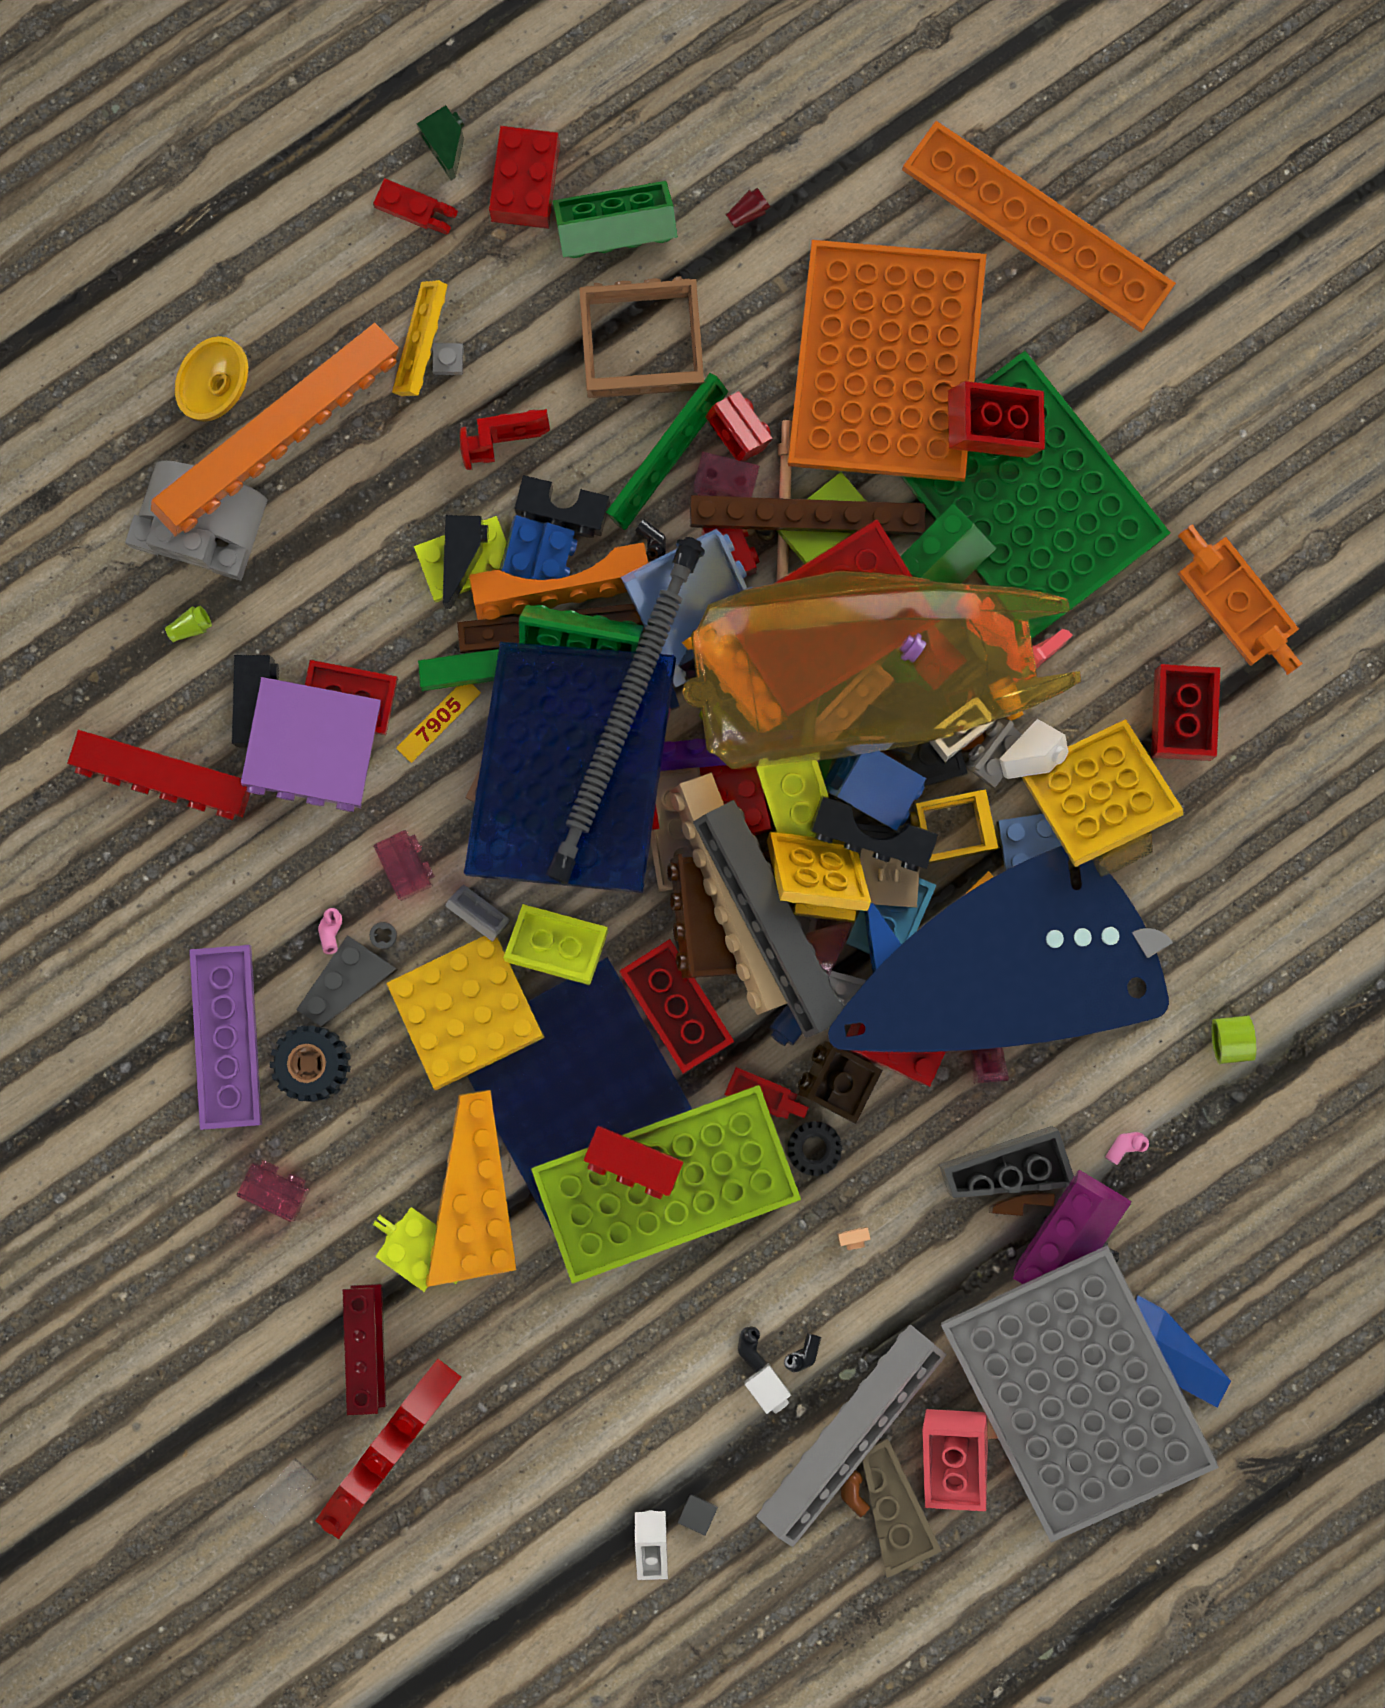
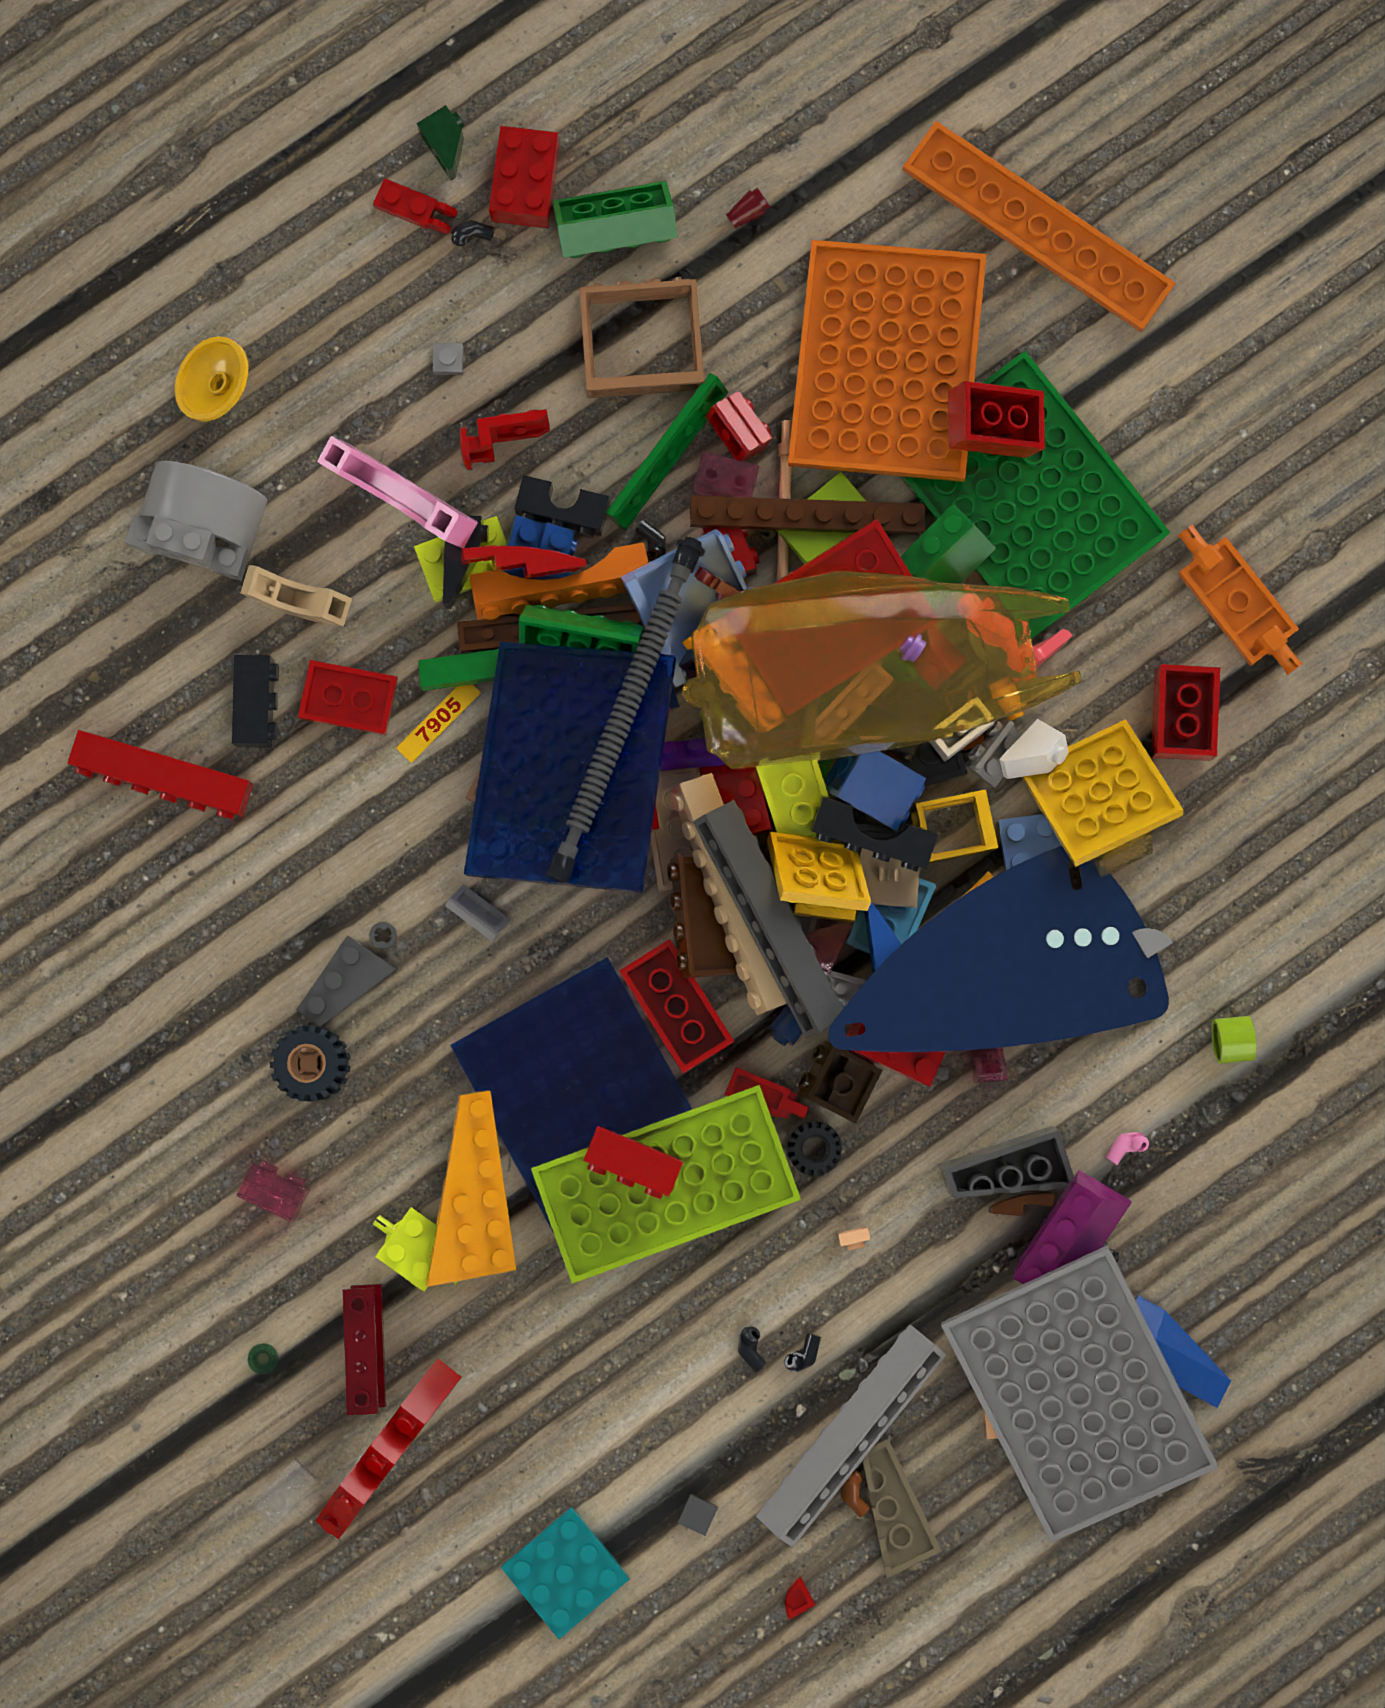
(189, 624): lime cone -> none
(225, 1037): medium lavender plate -> none
(253, 1360): none -> clear green plate
(274, 430): orange brick -> none
(295, 599): none -> tan arch
(310, 744): medium lavender panel -> none
(328, 930): bright pink arm -> none
(398, 491): none -> bright pink arch
(403, 864): clear pink brick -> none
(420, 338): yellow plate -> none
(464, 1011): yellow plate -> none
(469, 229): none -> black arm
(534, 561): none -> red slope
(556, 944): neon yellow plate -> none
(565, 1572): none -> teal plate
(651, 1545): white slope -> none
(721, 586): none -> dark red plate
(768, 1389): white brick -> none
(798, 1599): none -> red tile
(955, 1459): coral slope -> none

